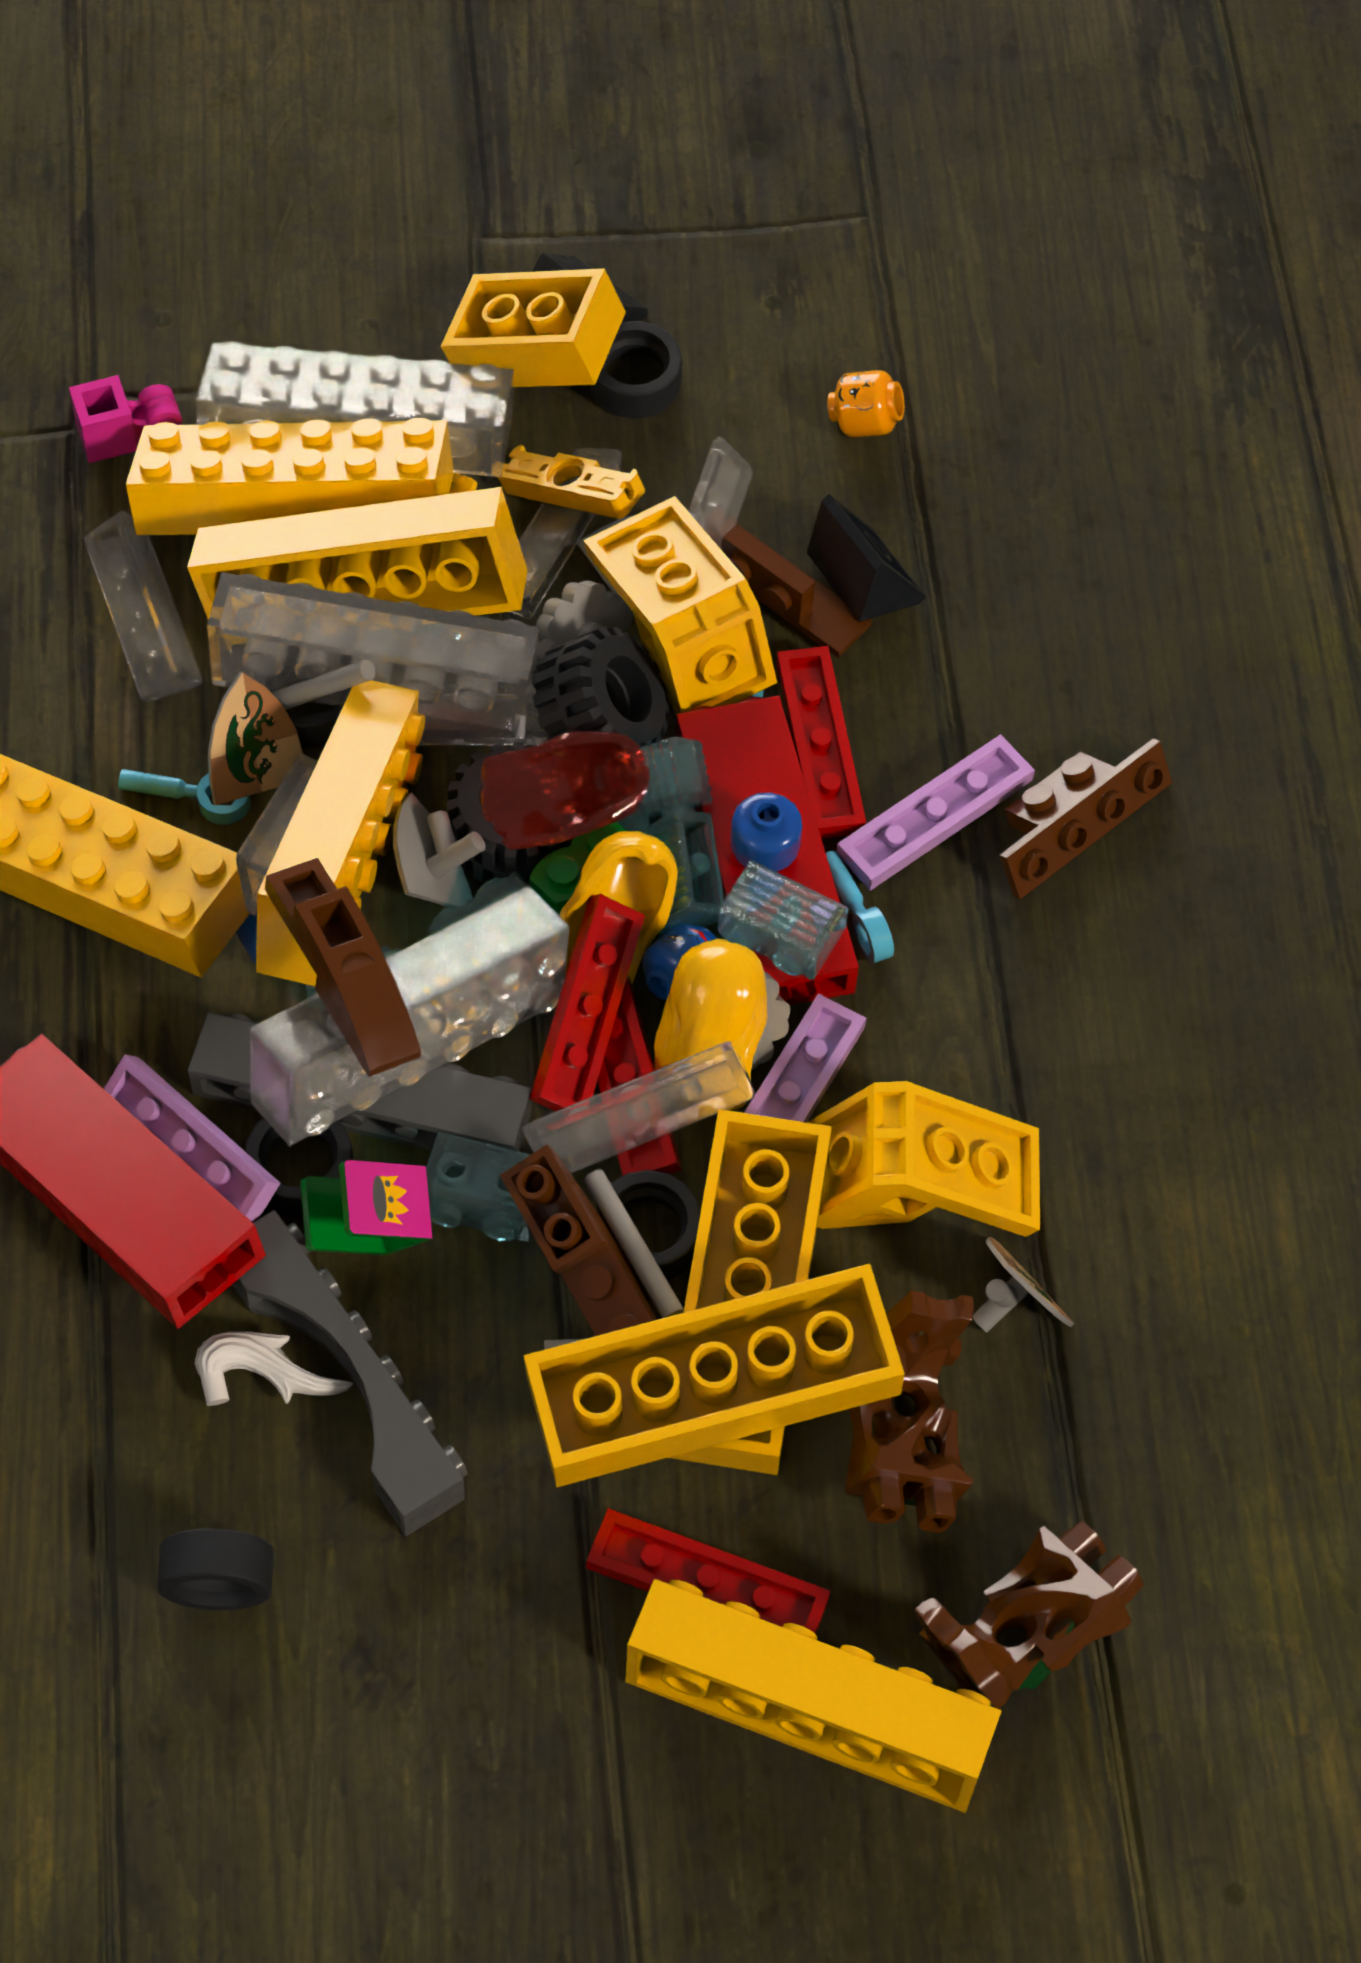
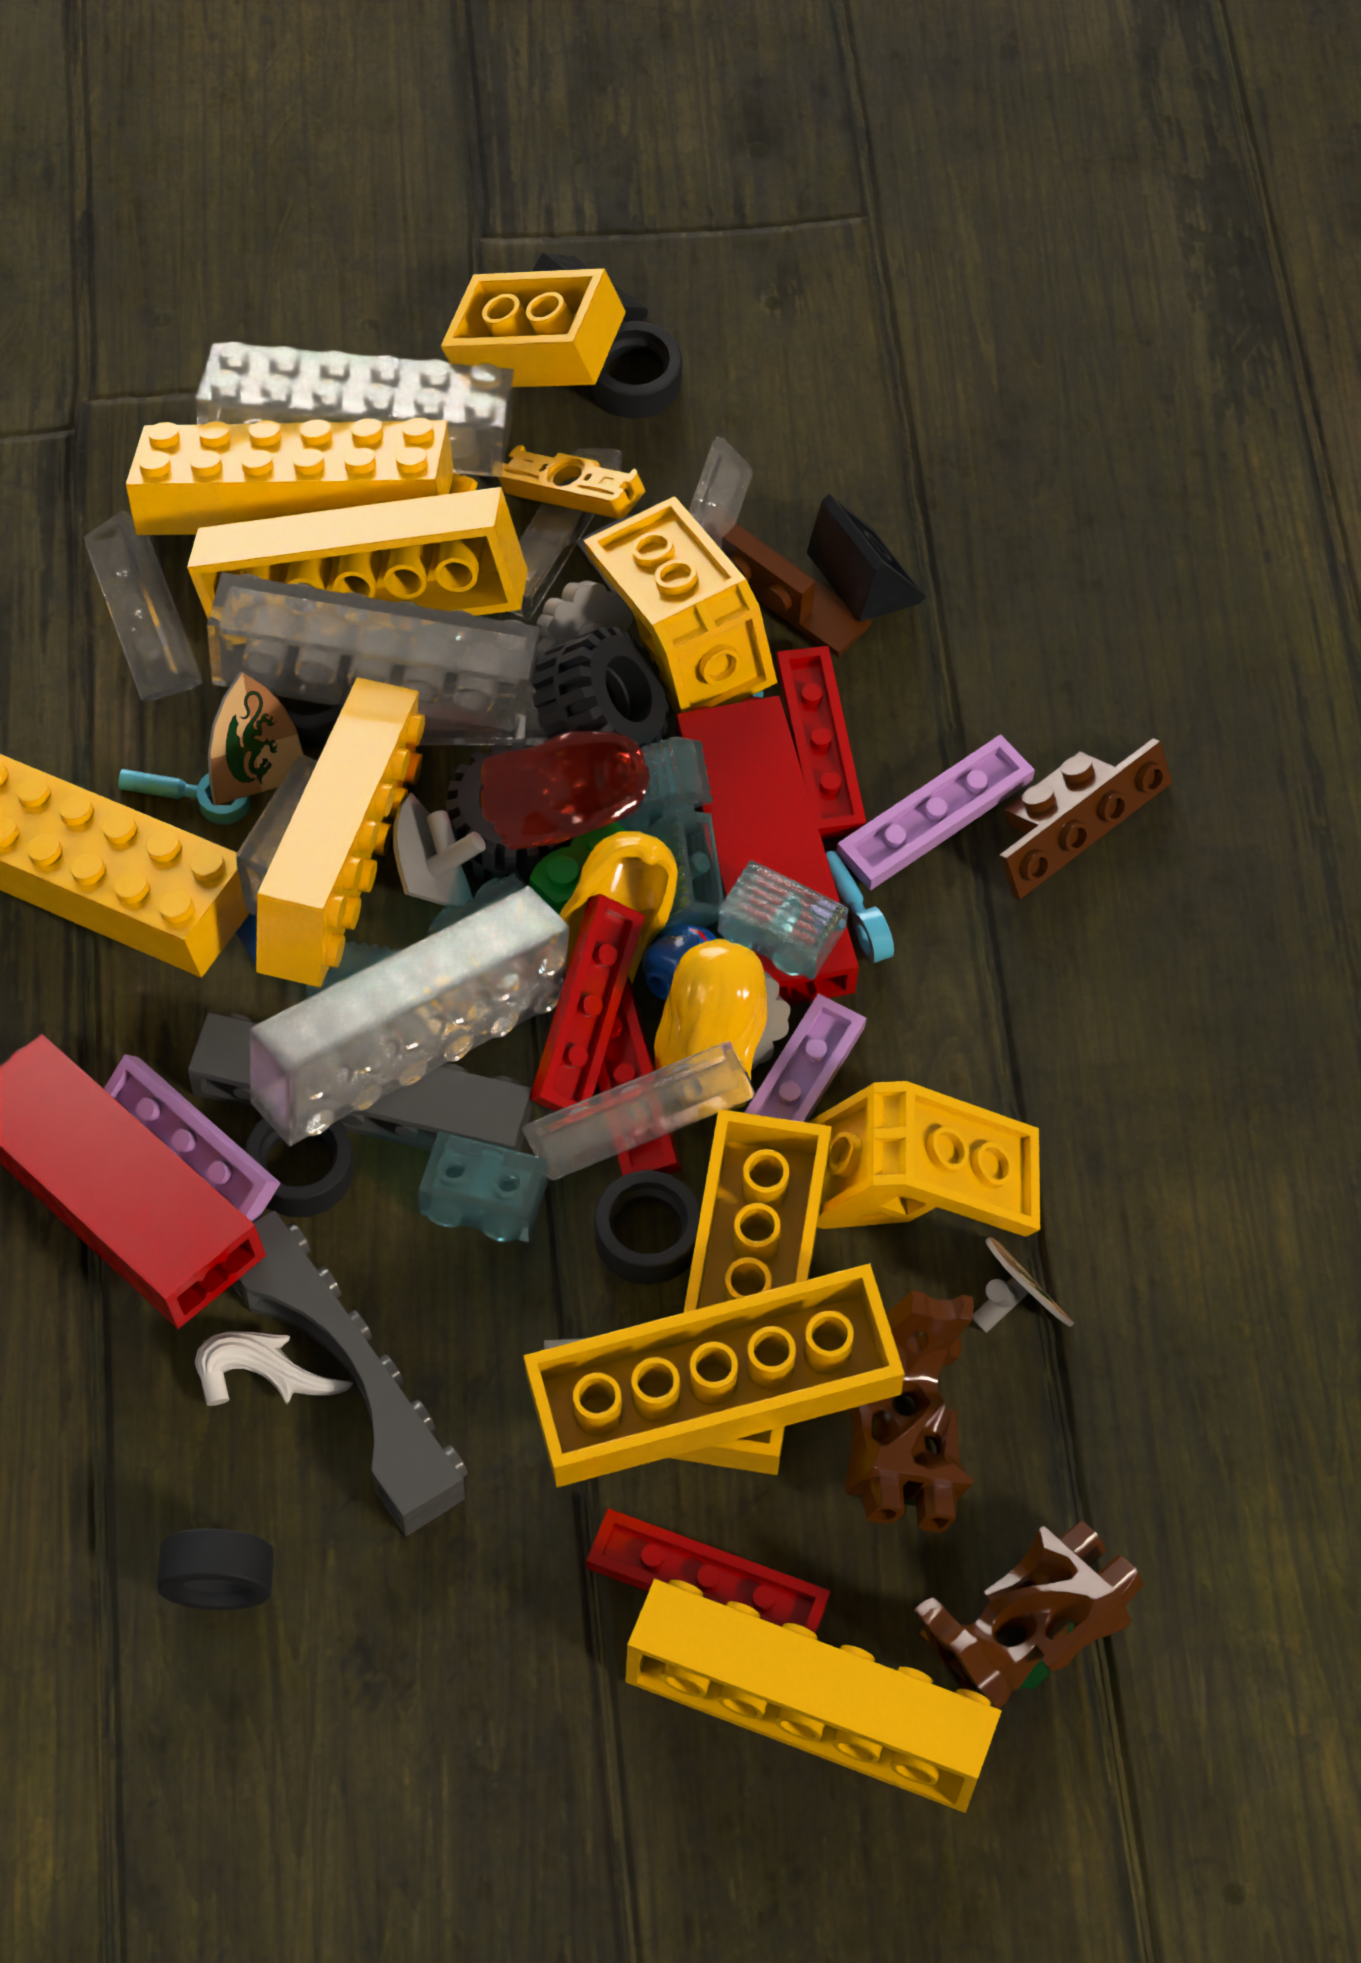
(111, 423): dark pink brick -> none
(326, 684): light grey piece -> none
(348, 965): reddish brown slope -> none
(367, 1209): piece -> none
(577, 1243): reddish brown slope -> none
(632, 1244): light grey bar -> none
(766, 831): blue head -> none
(866, 403): light orange head -> none

